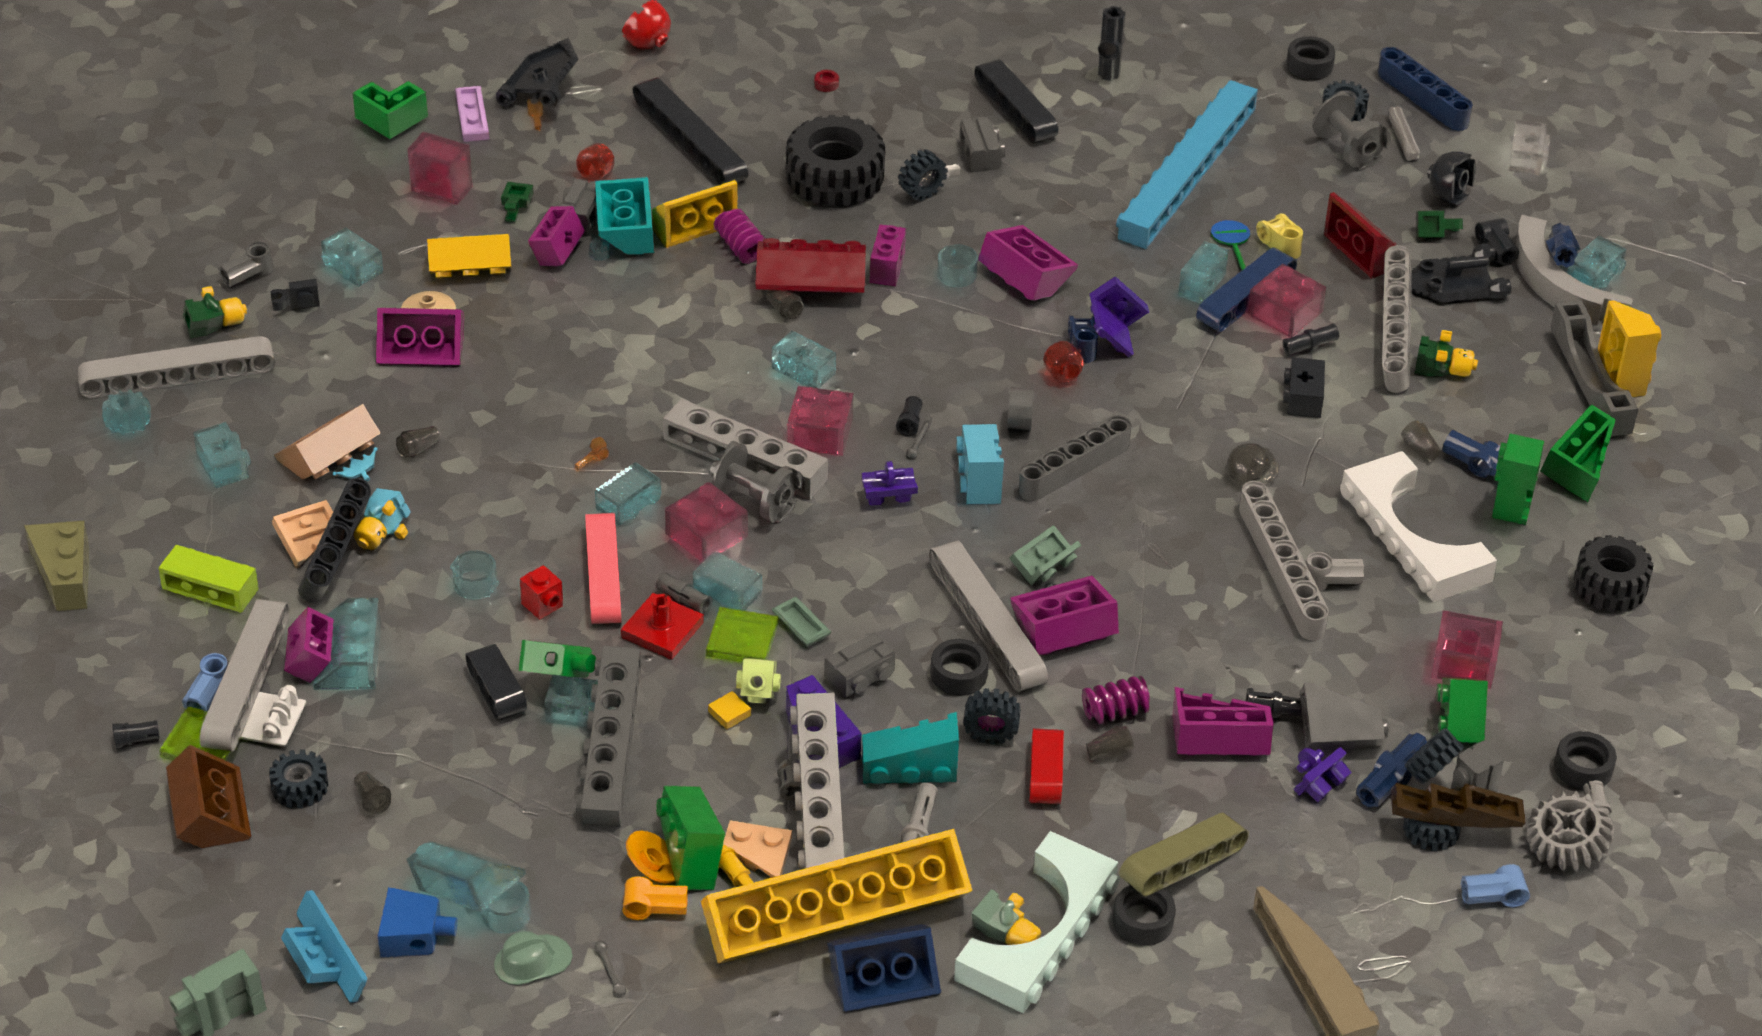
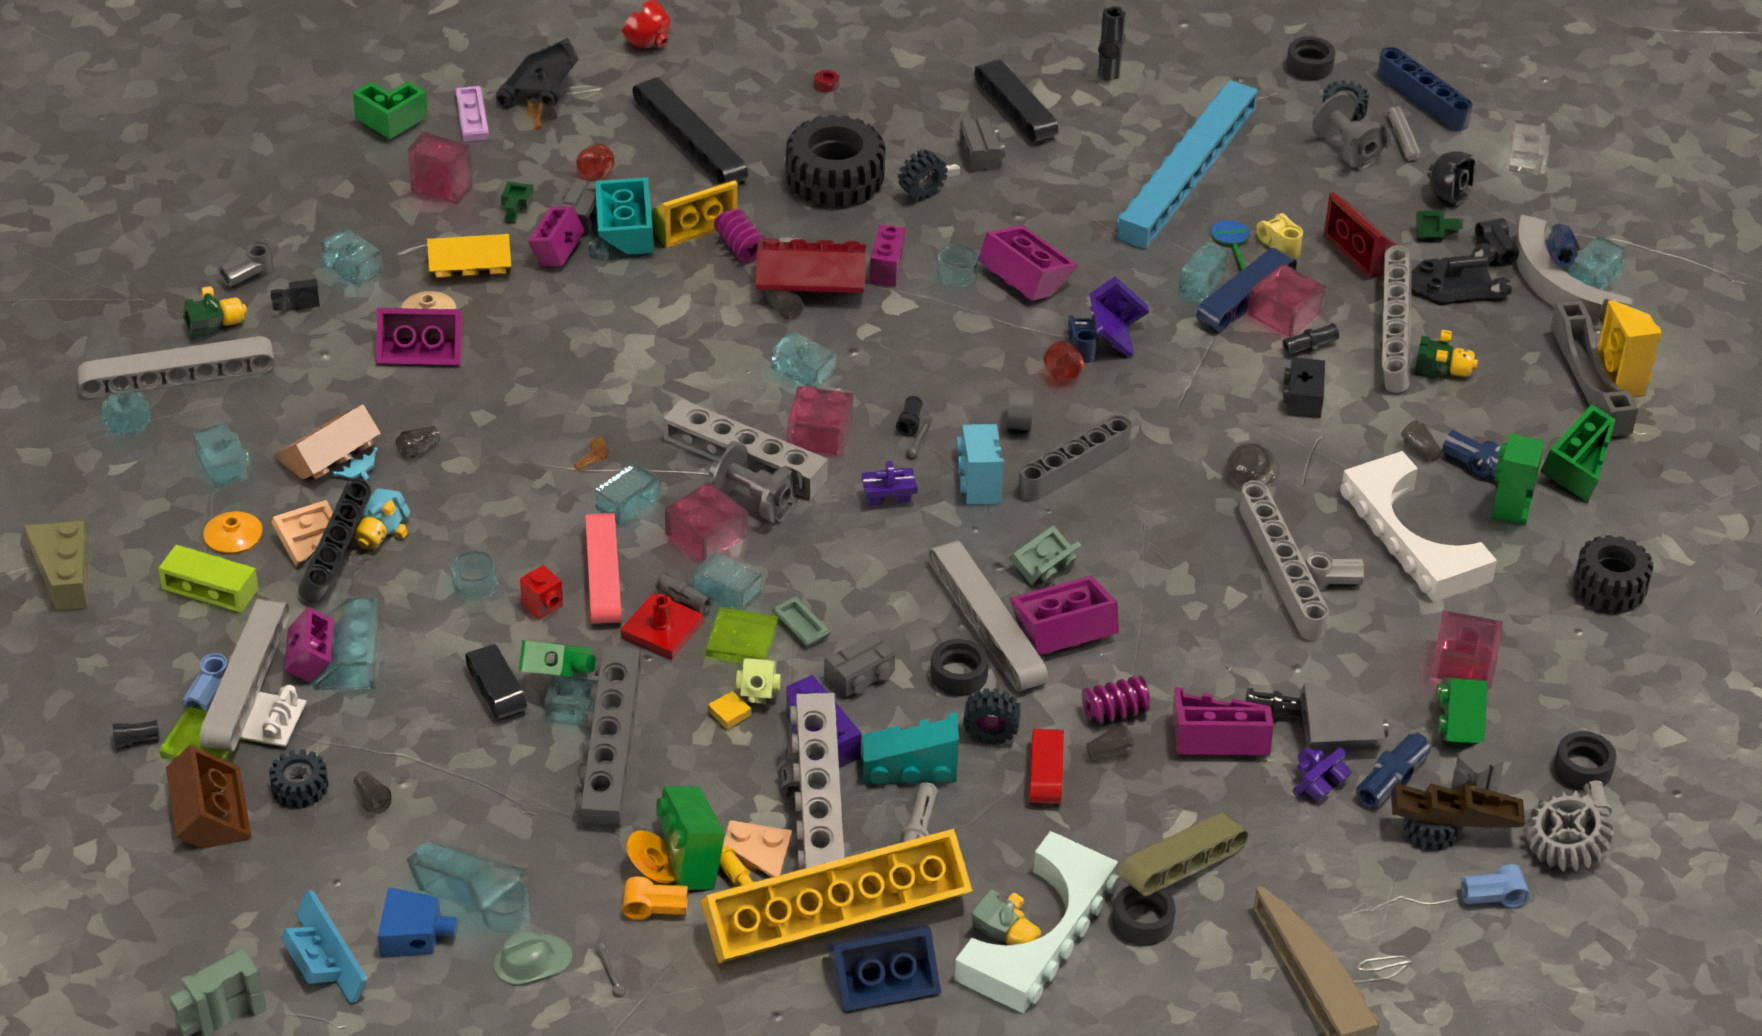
(233, 533): none -> light orange dish
(1433, 756): black bush -> none

